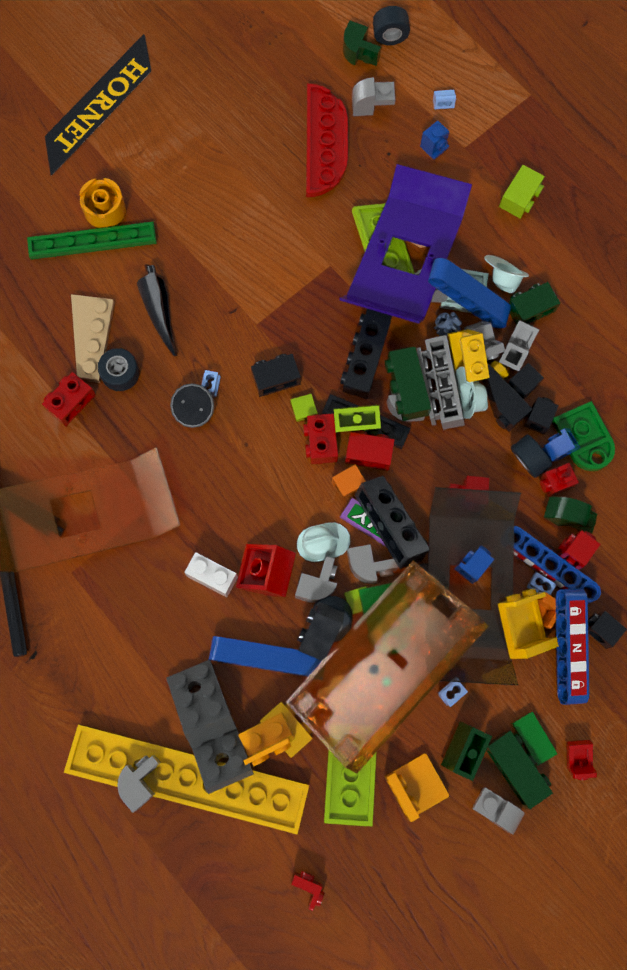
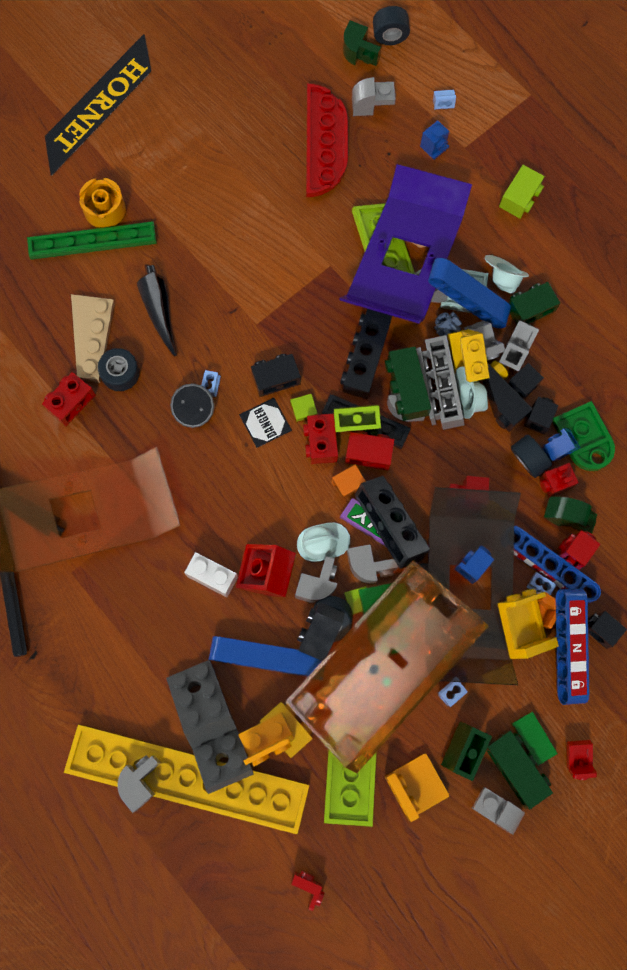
(265, 422): none -> sticker

